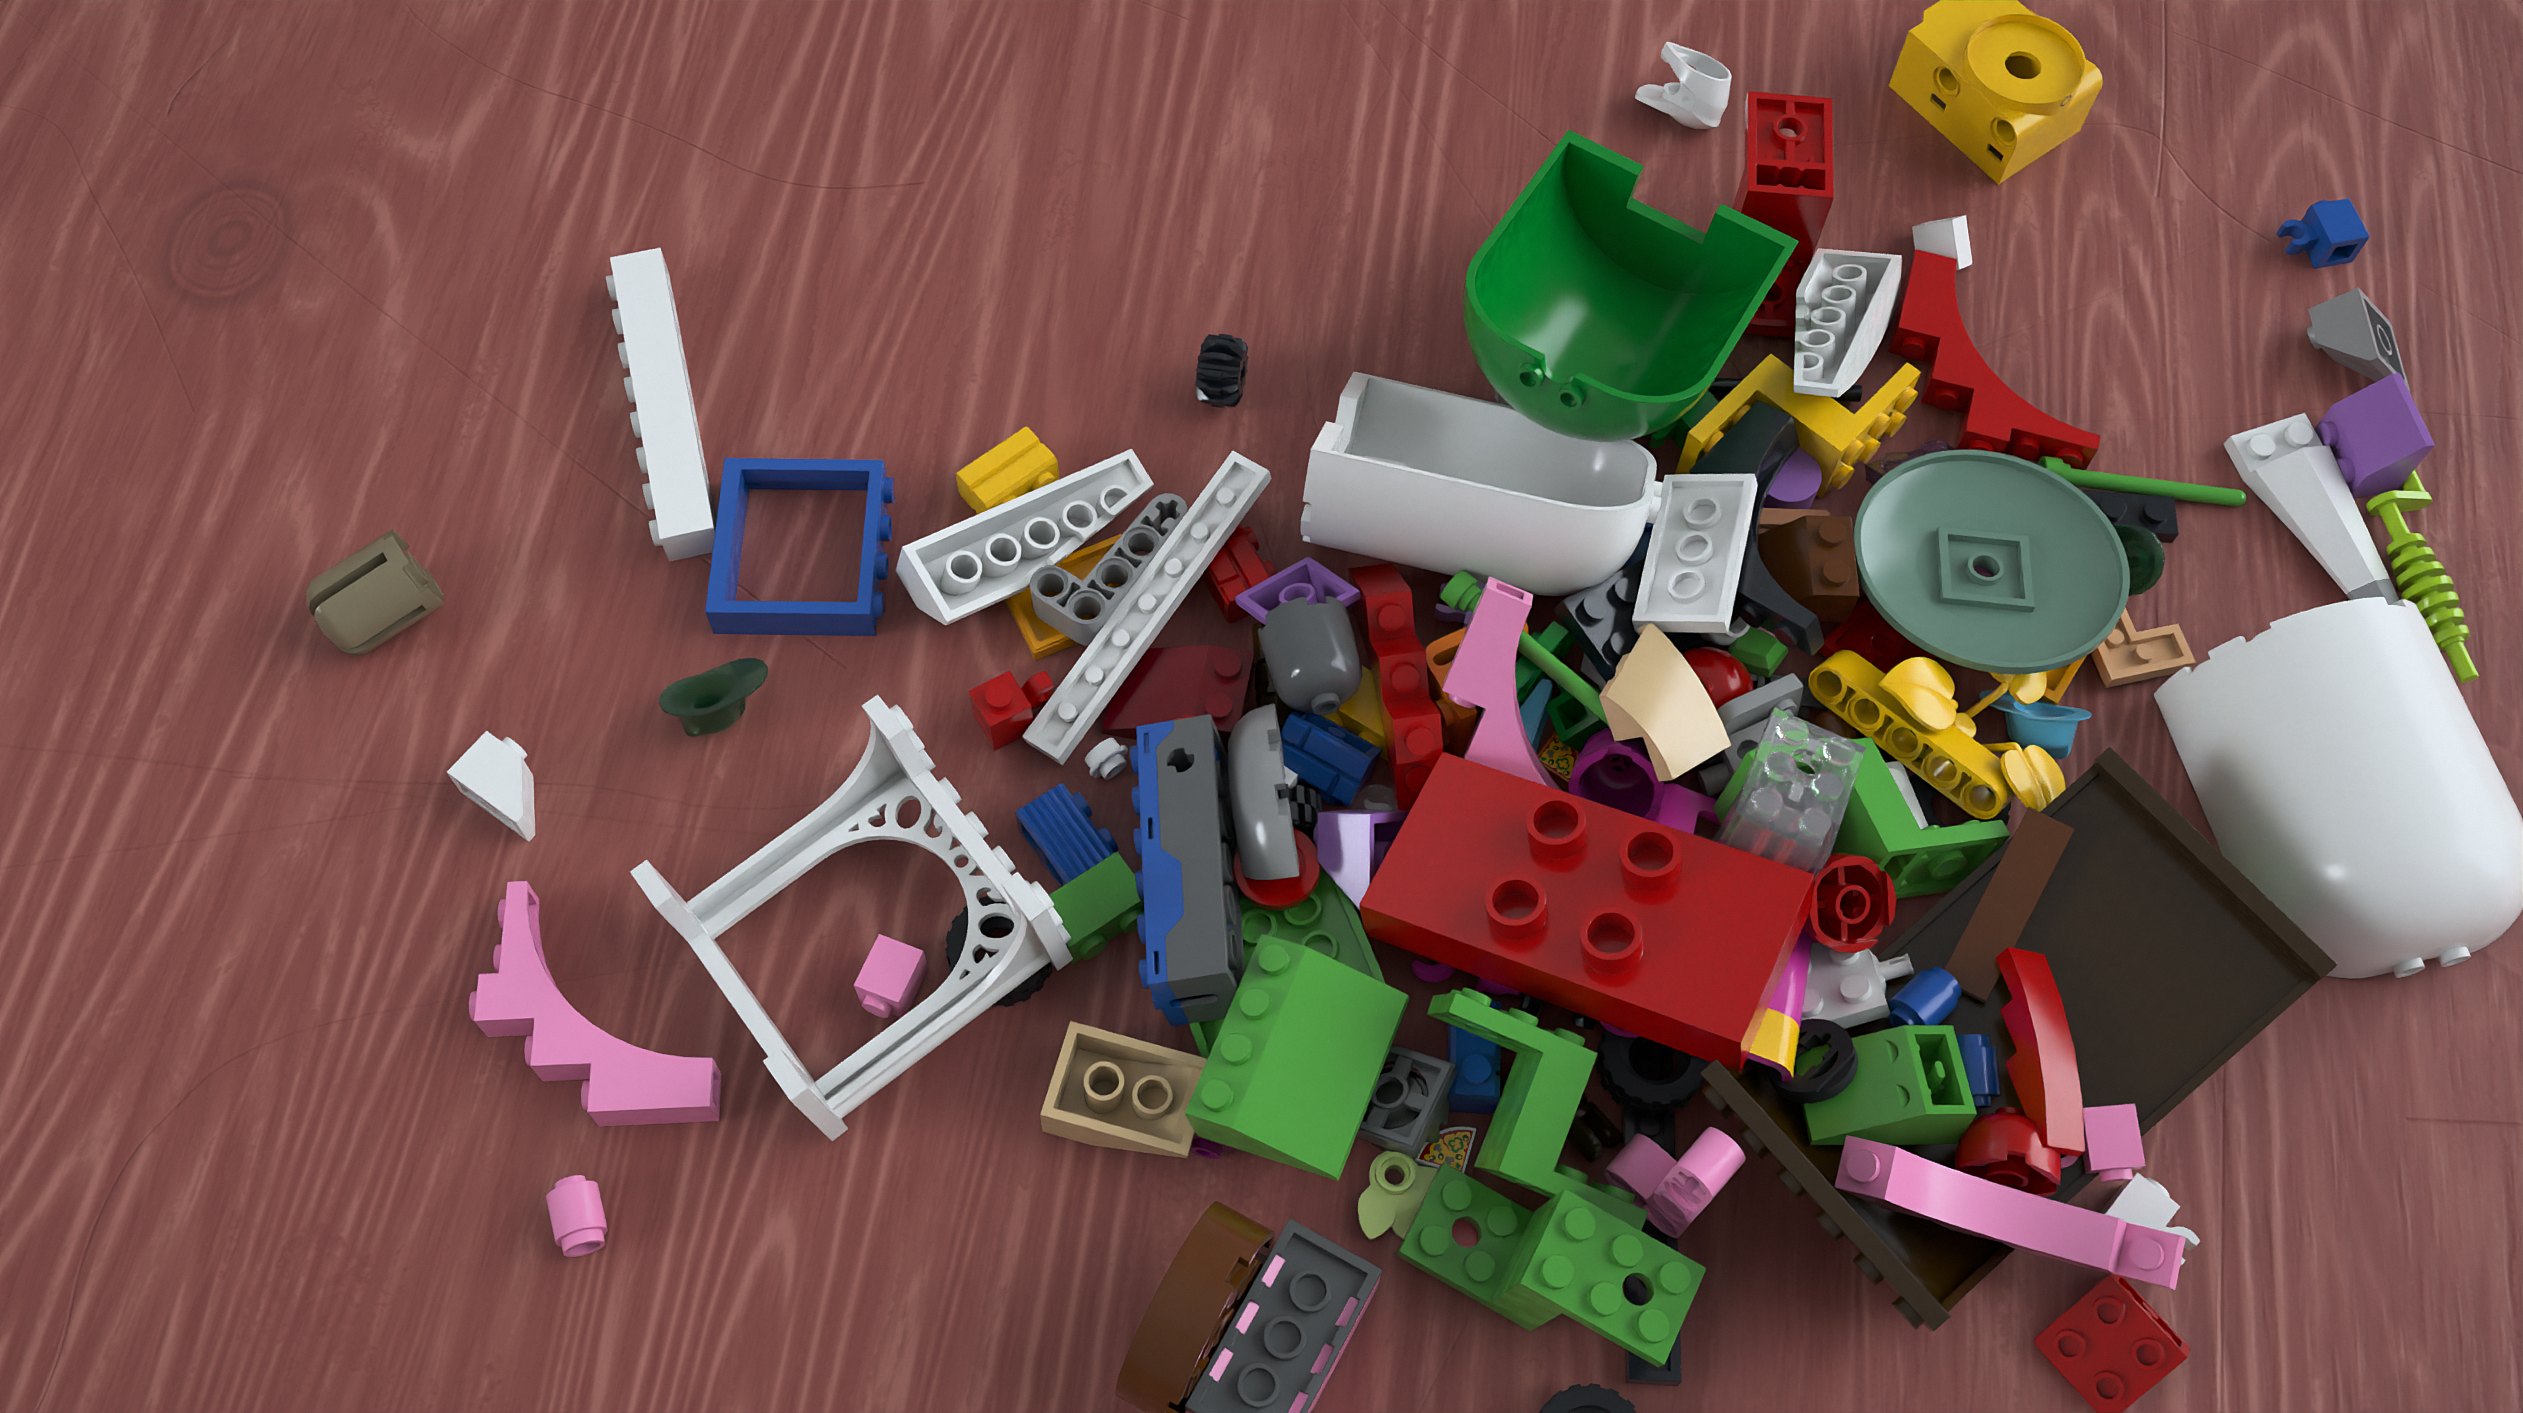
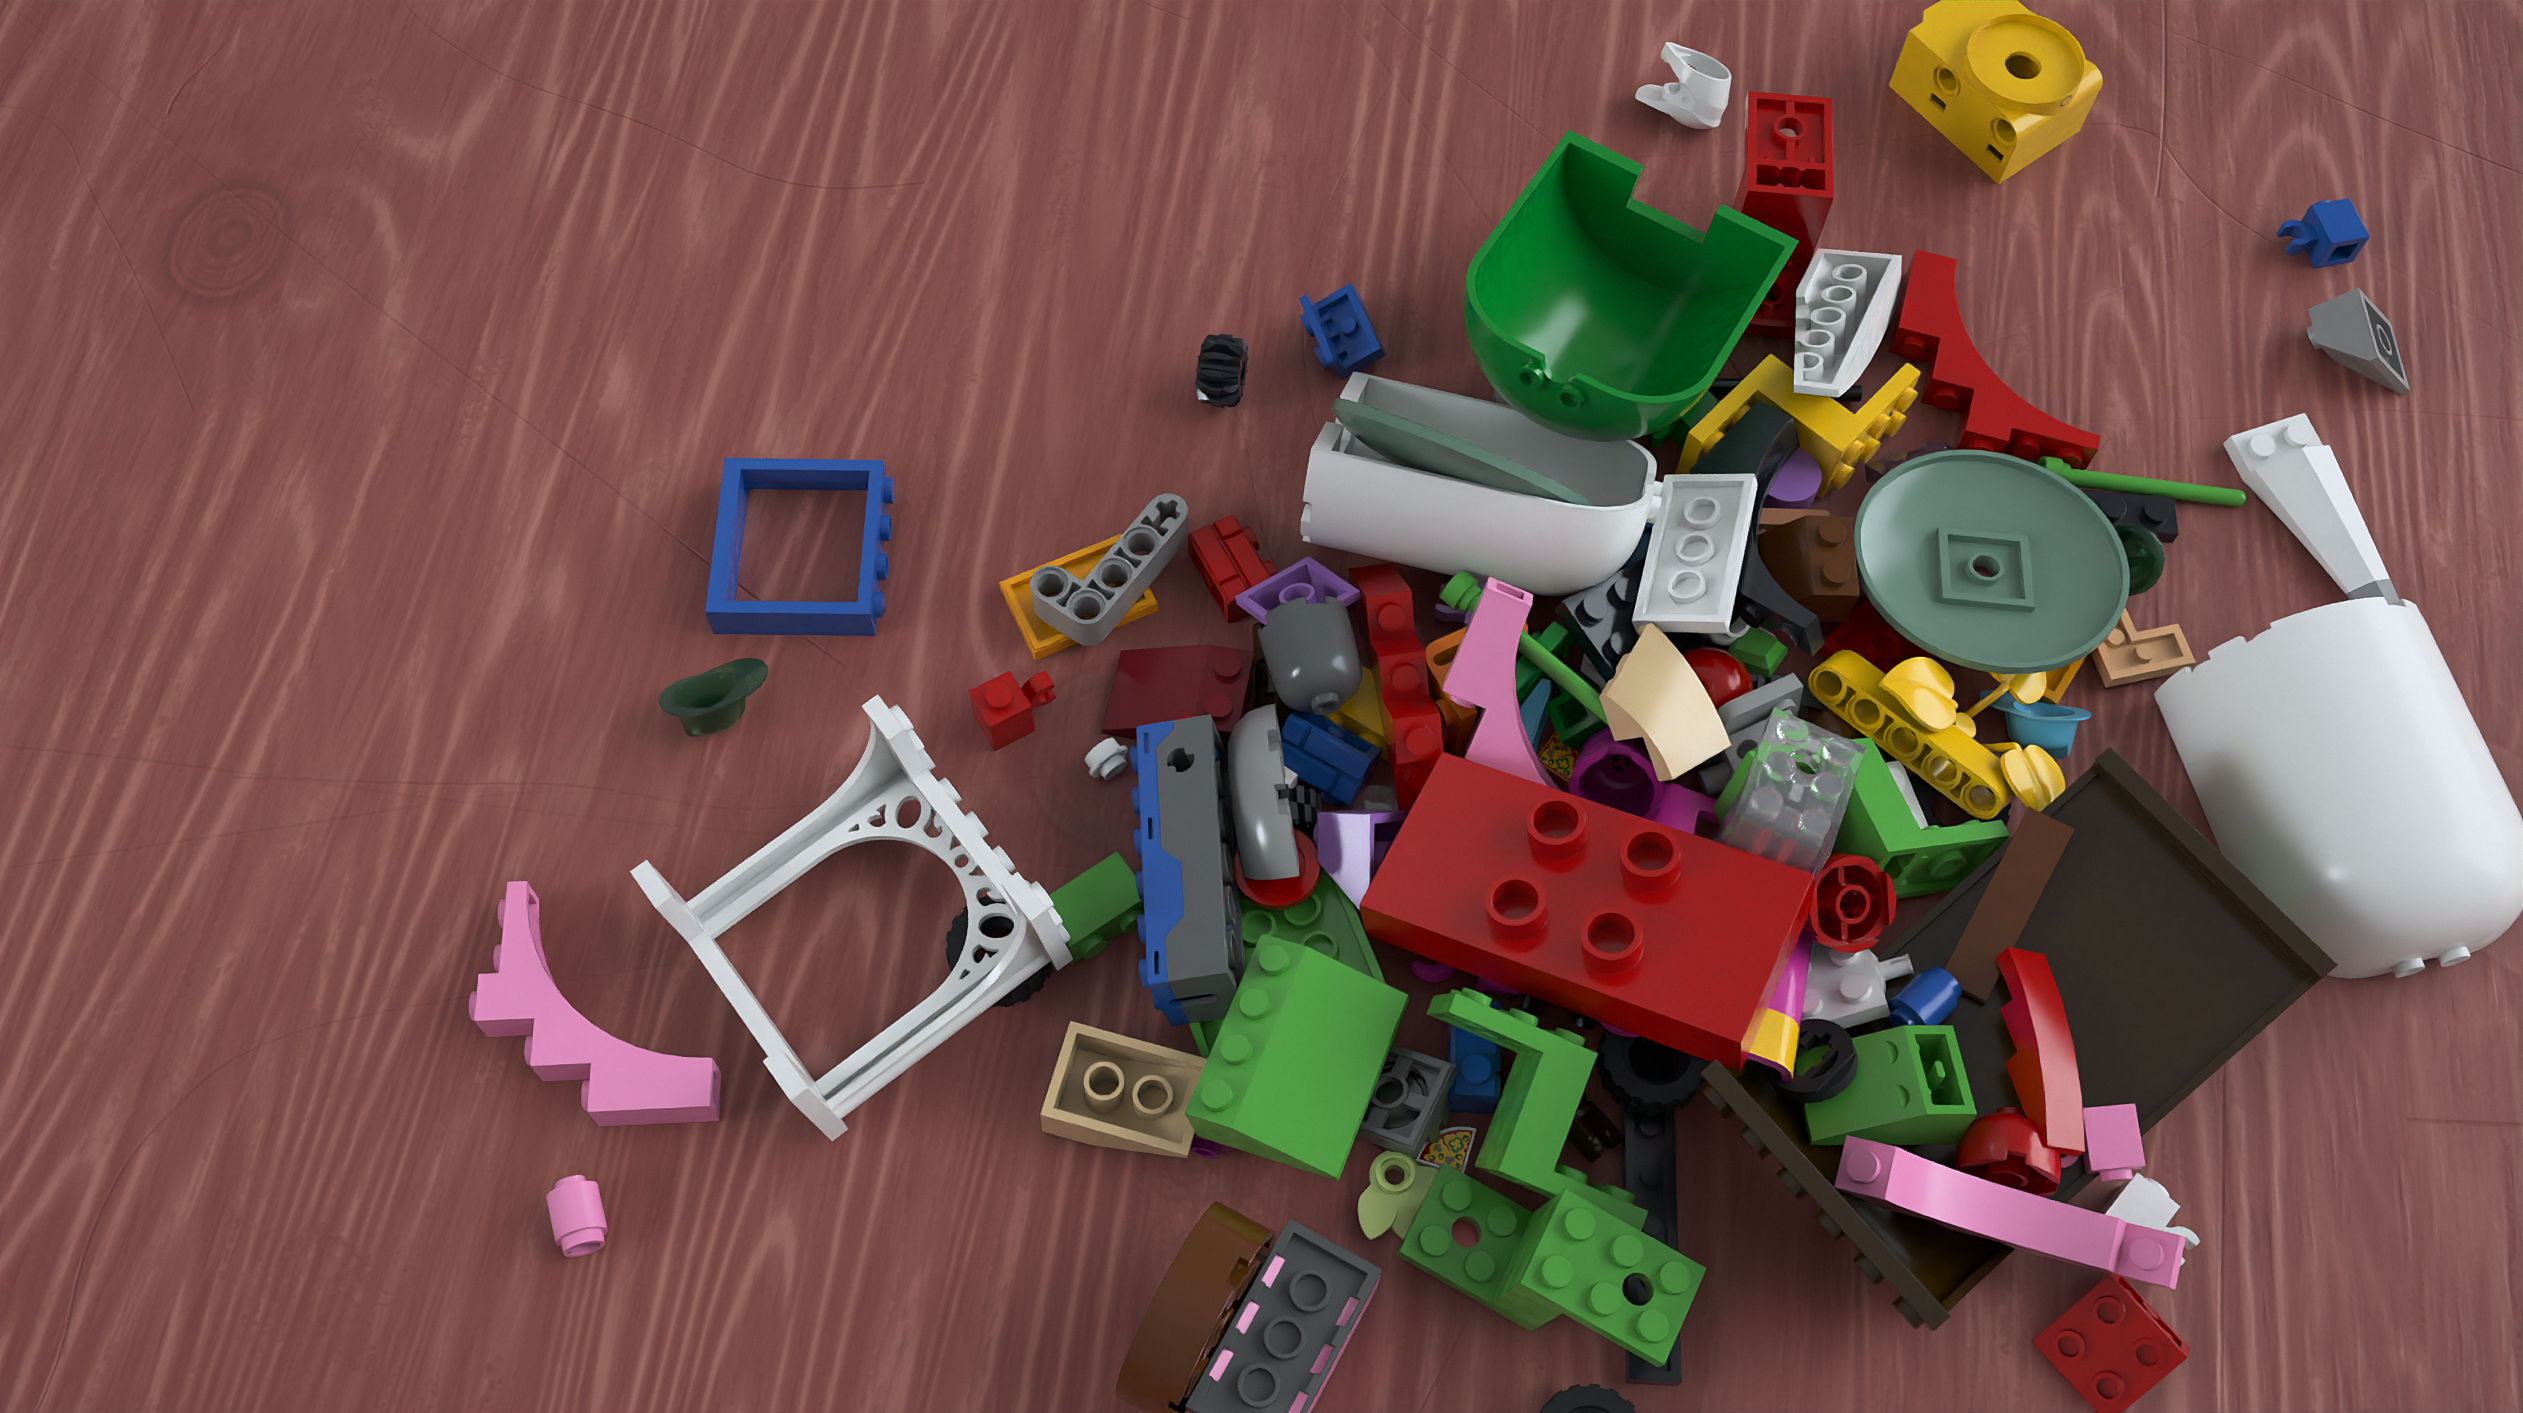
(372, 595): dark tan cylinder -> none
(498, 781): white slope -> none
(664, 405): white brick -> none
(890, 977): bright pink brick -> none
(1003, 547): white wedge -> none
(1007, 472): yellow brick -> none
(1063, 835): blue brick -> none
(1147, 608): white plate -> none
(1342, 330): none -> blue bracket
(1439, 453): none -> sand green dish
(1672, 1189): bright pink beam -> none
(1946, 238): white panel -> none
(1981, 1068): blue brick -> none
(2376, 436): medium lavender slope -> none
(2422, 576): lime piece -> none

